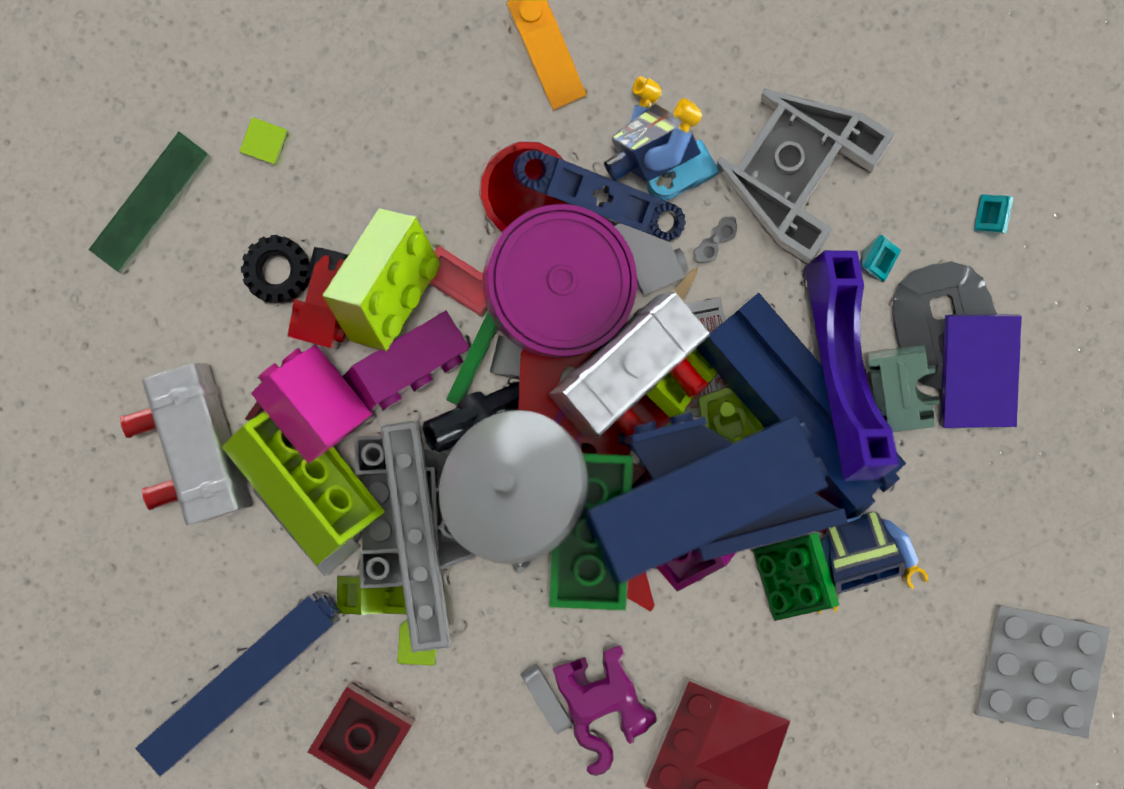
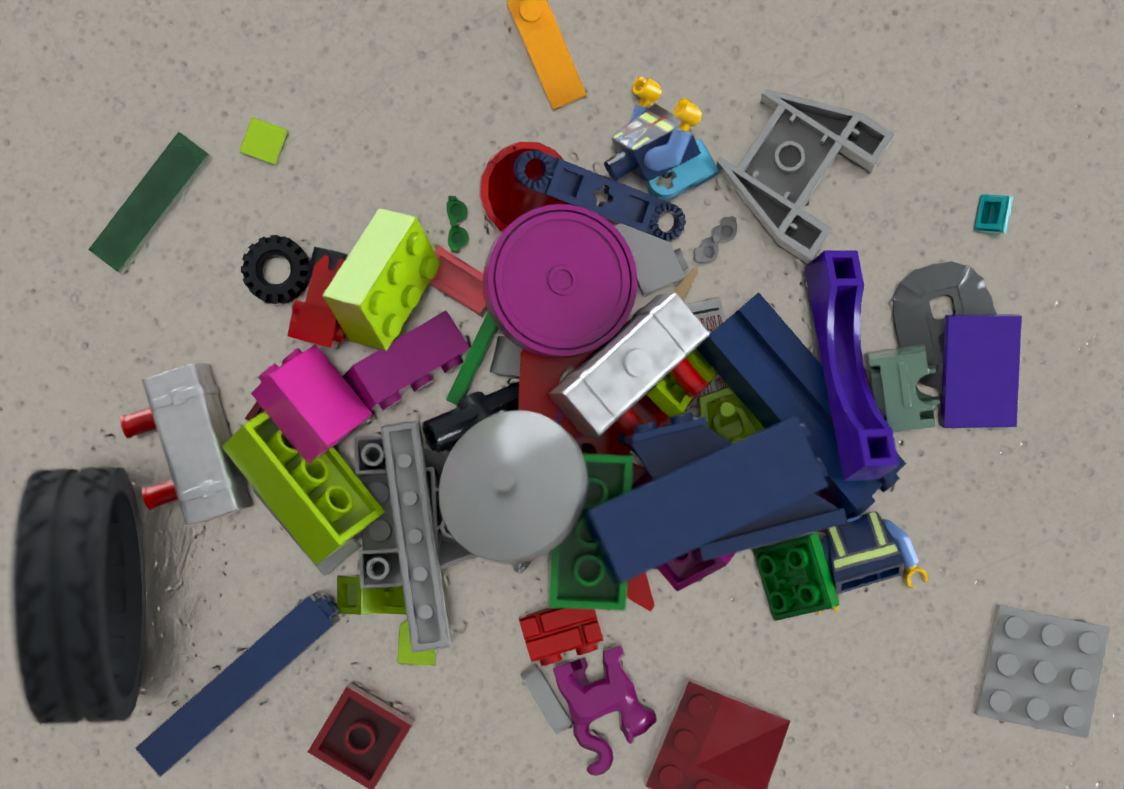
(79, 595): none -> black tyre
(457, 213): none -> green piece
(560, 631): none -> red brick
(880, 257): teal slope -> none

